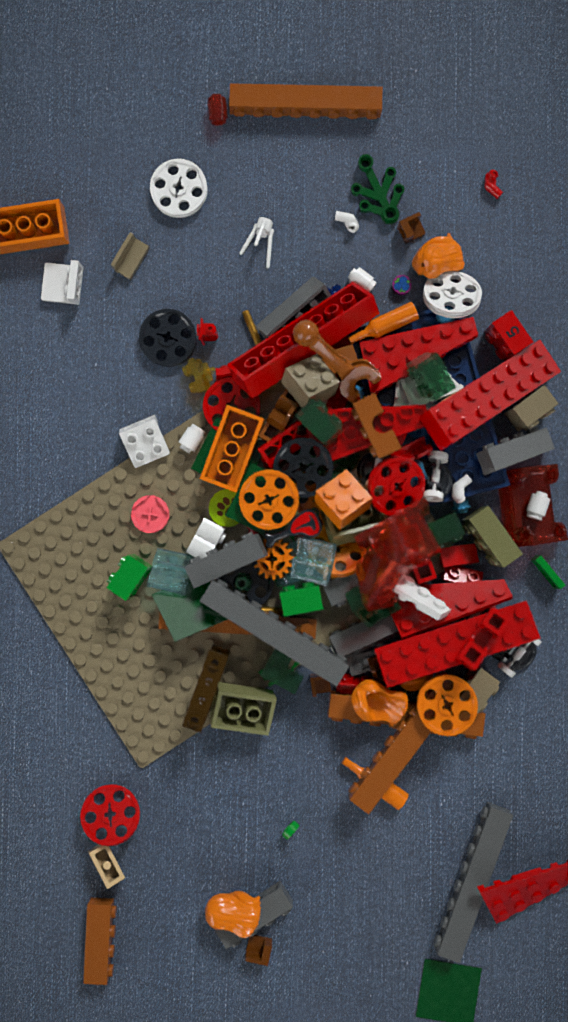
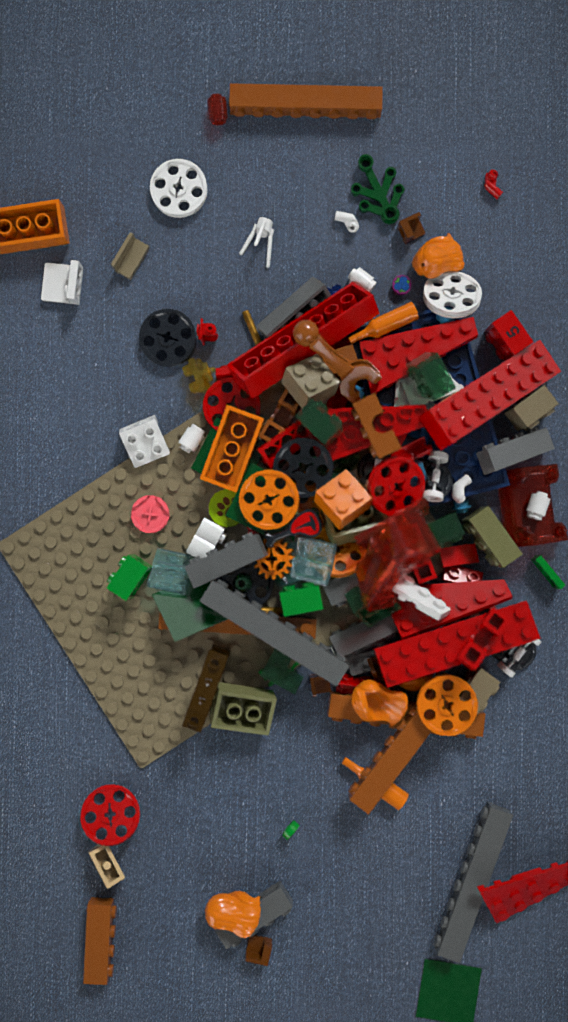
(282, 413): reddish brown panel -> none

